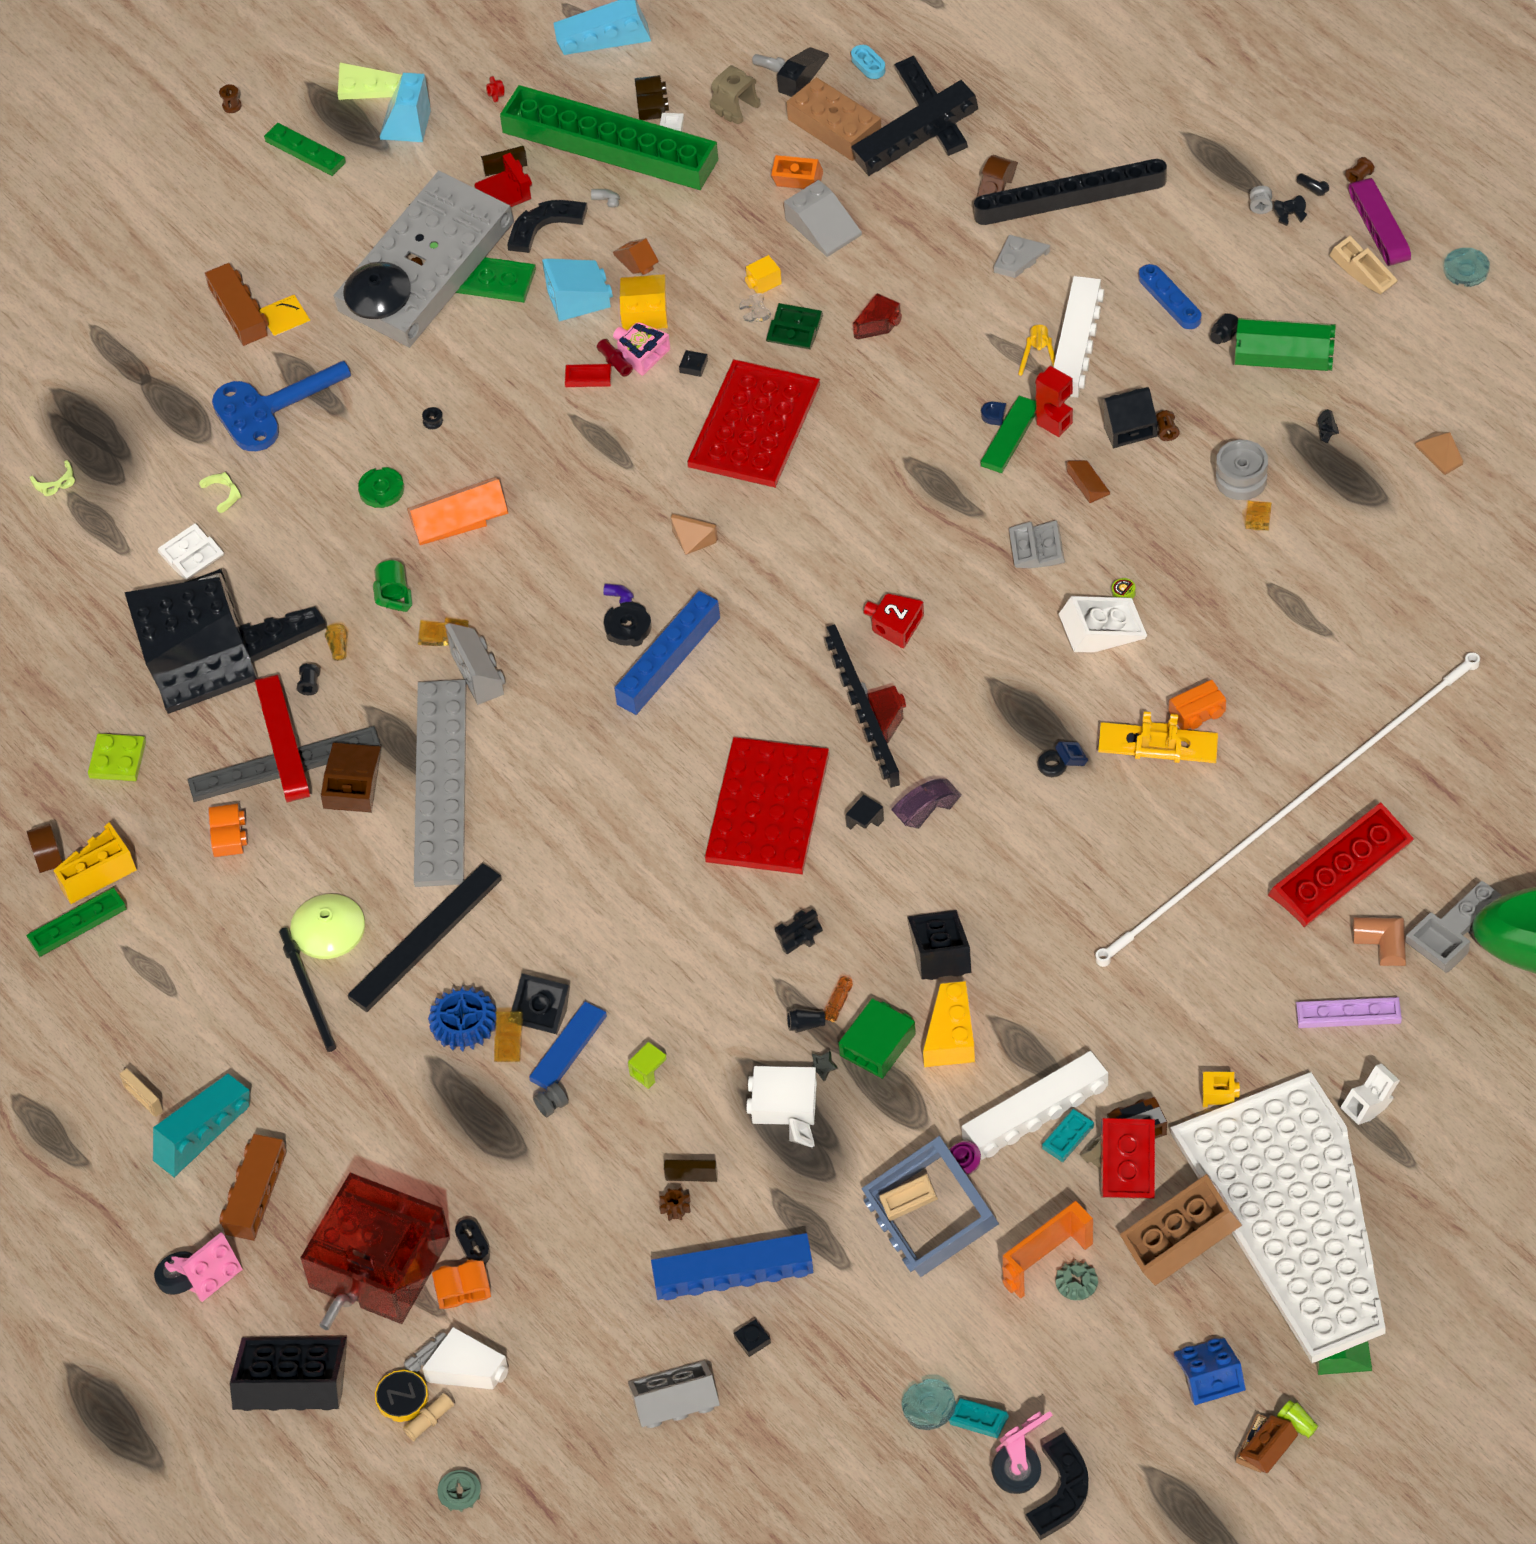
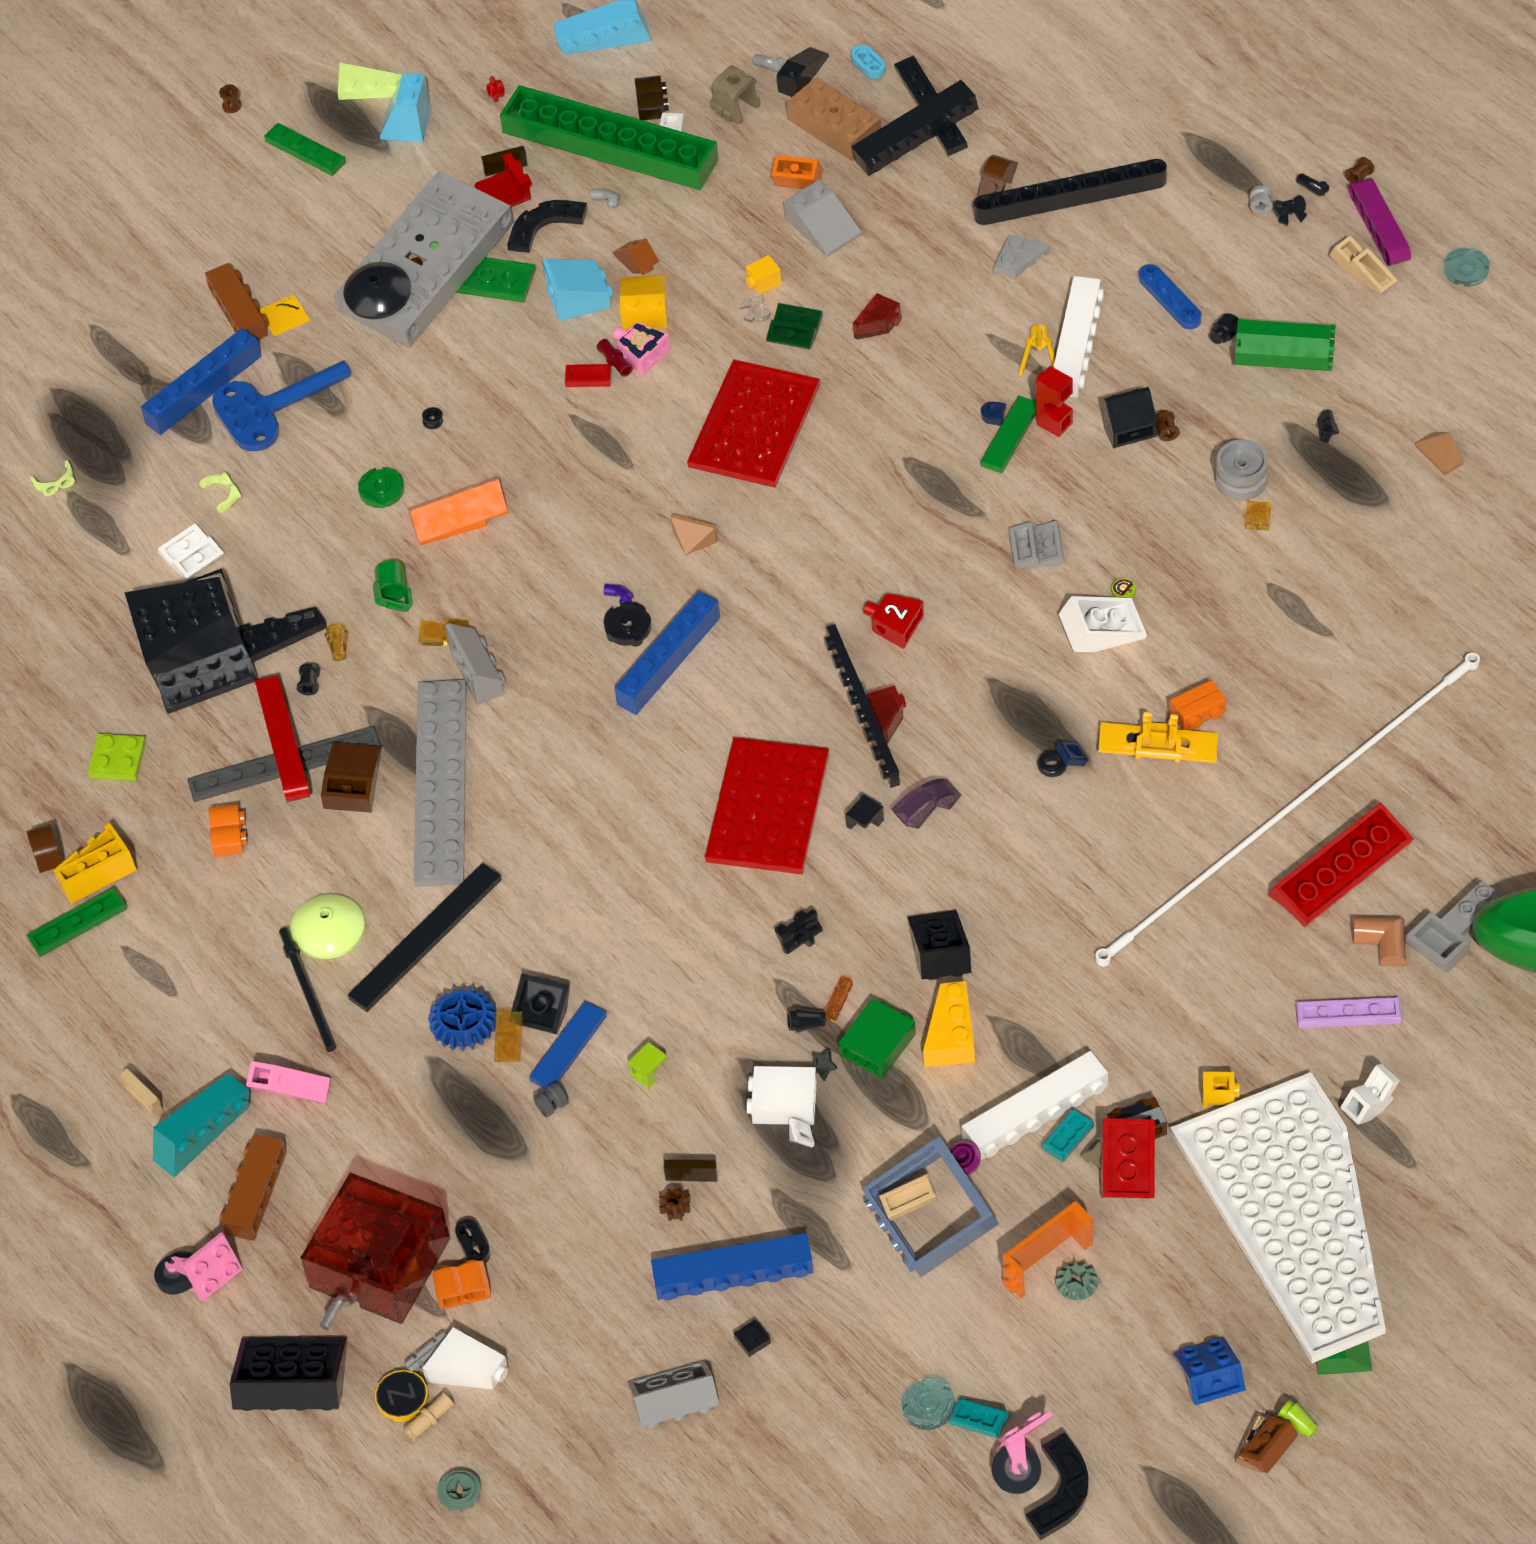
(201, 381): none -> blue brick
(287, 1082): none -> bright pink slope
(693, 363): black plate -> none
(1087, 480): dark orange slope -> none
(1180, 1230): medium nougat brick -> none

